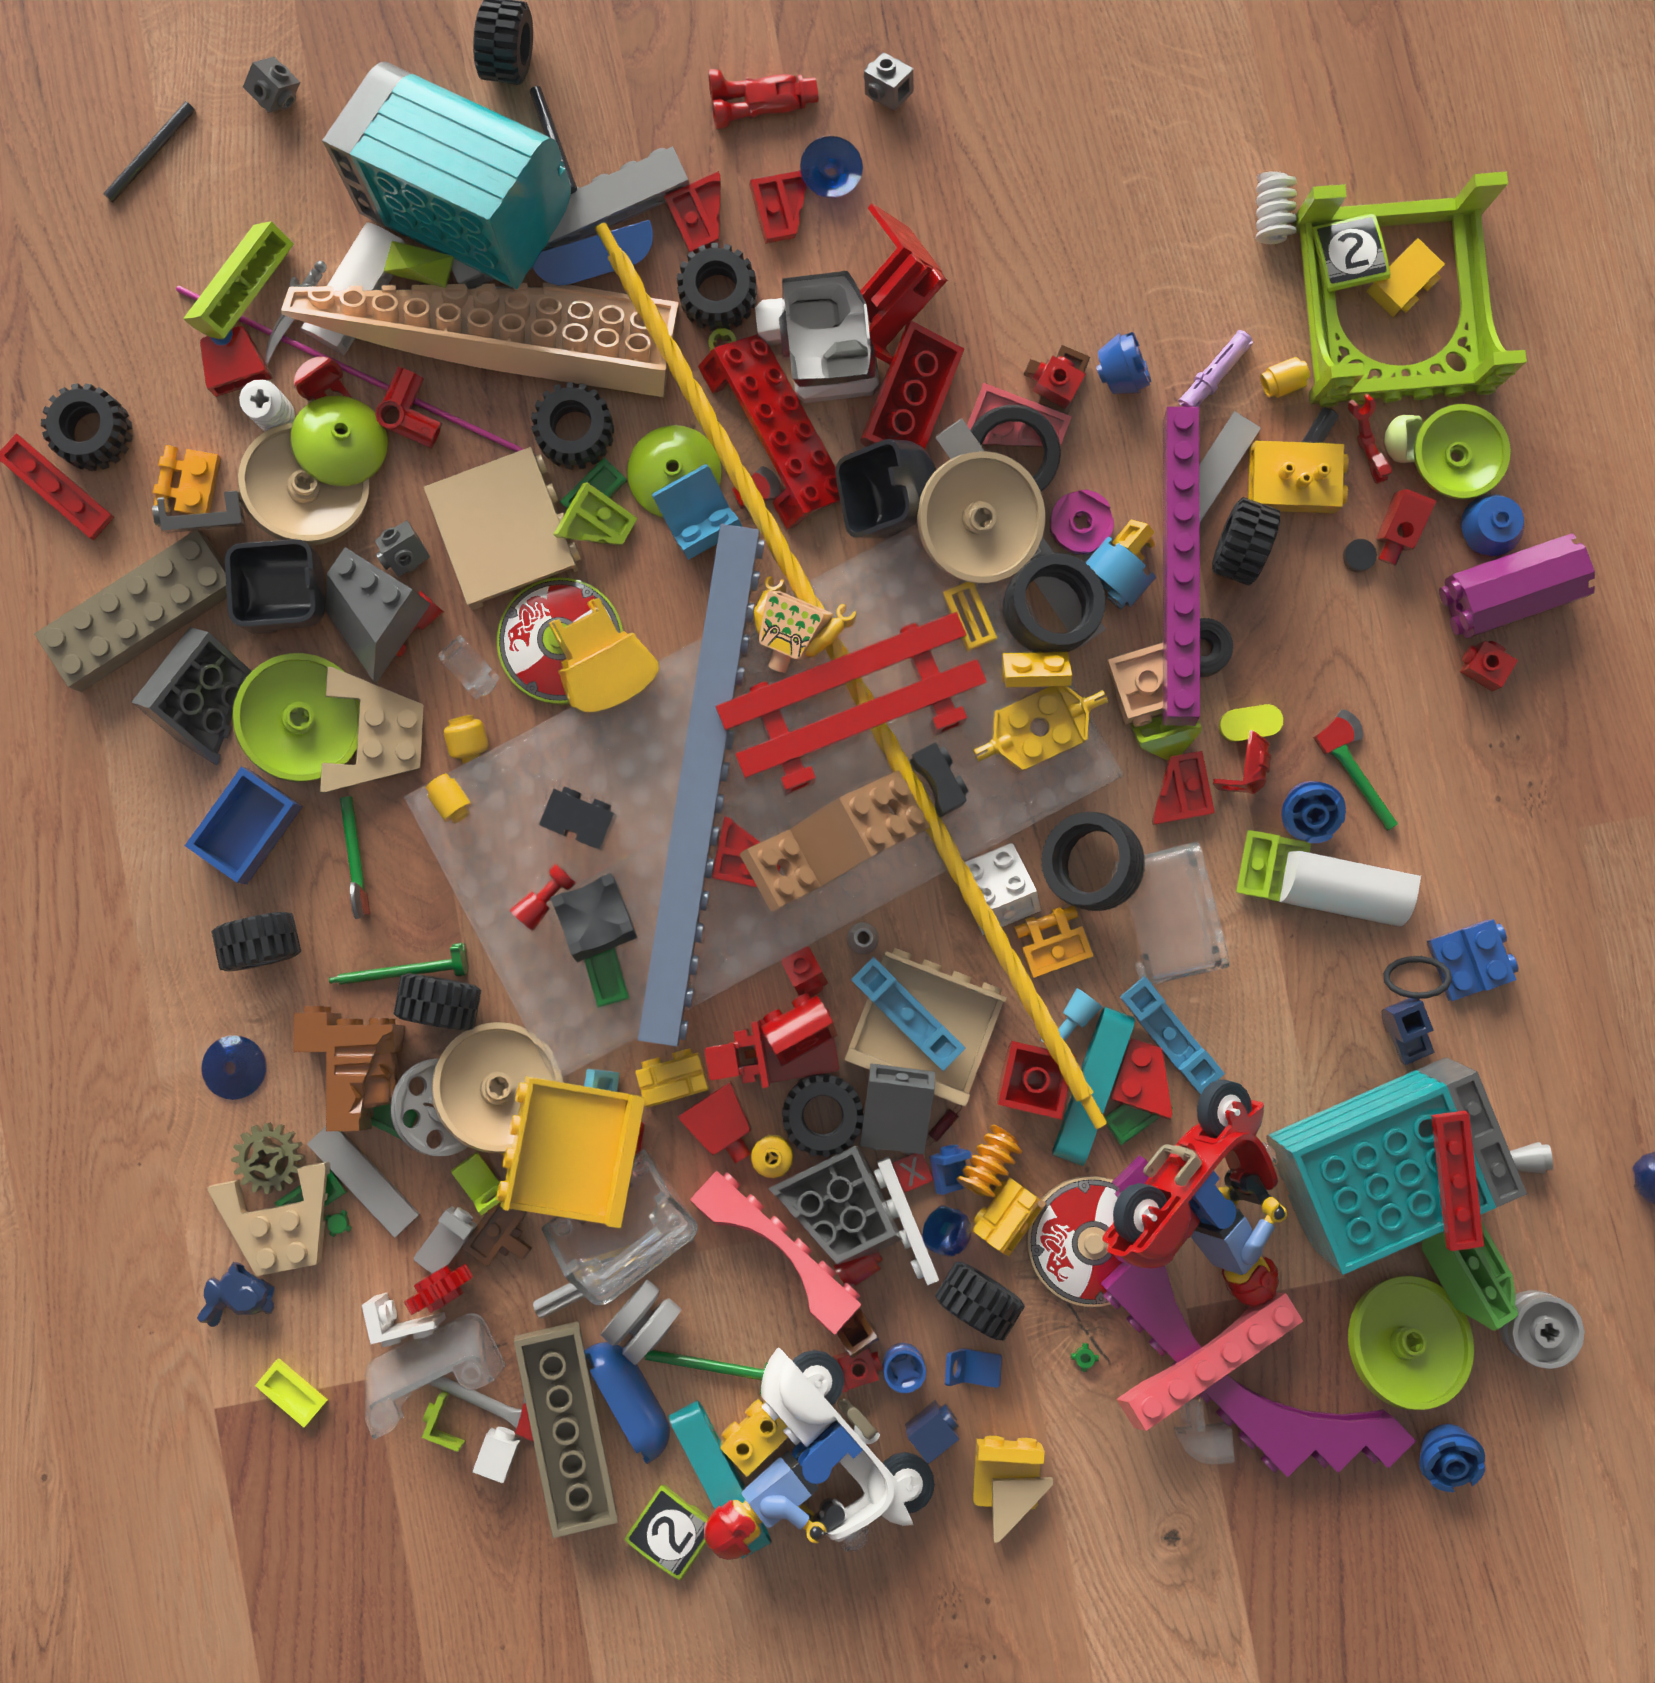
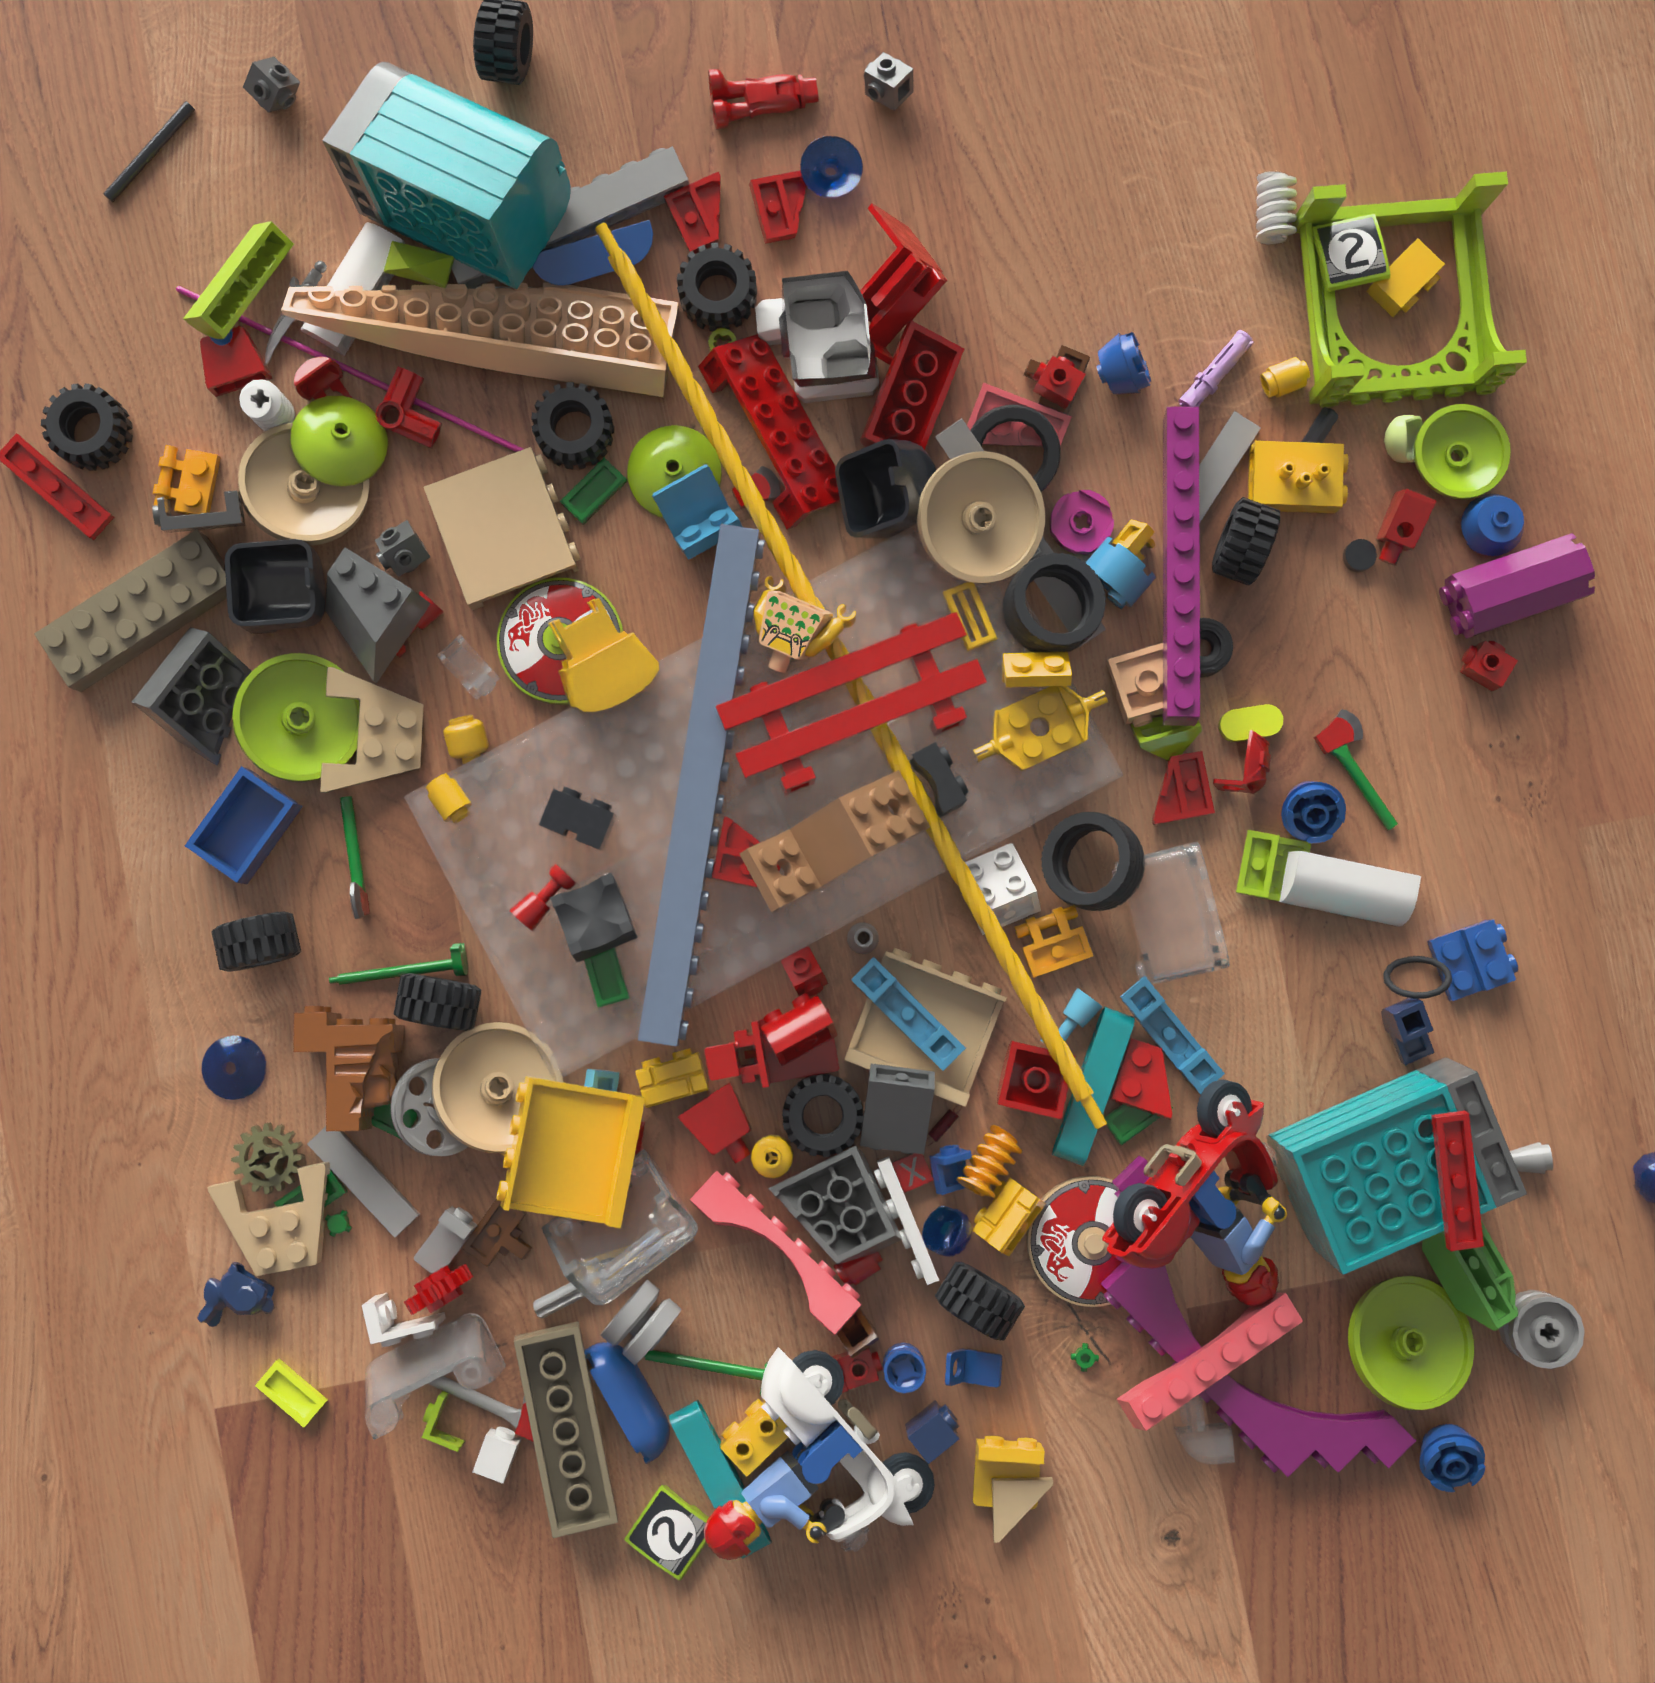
(477, 1182): lime bracket -> none
(549, 128): black bar -> none
(595, 518): lime wing -> none
(1378, 464): red piece -> none

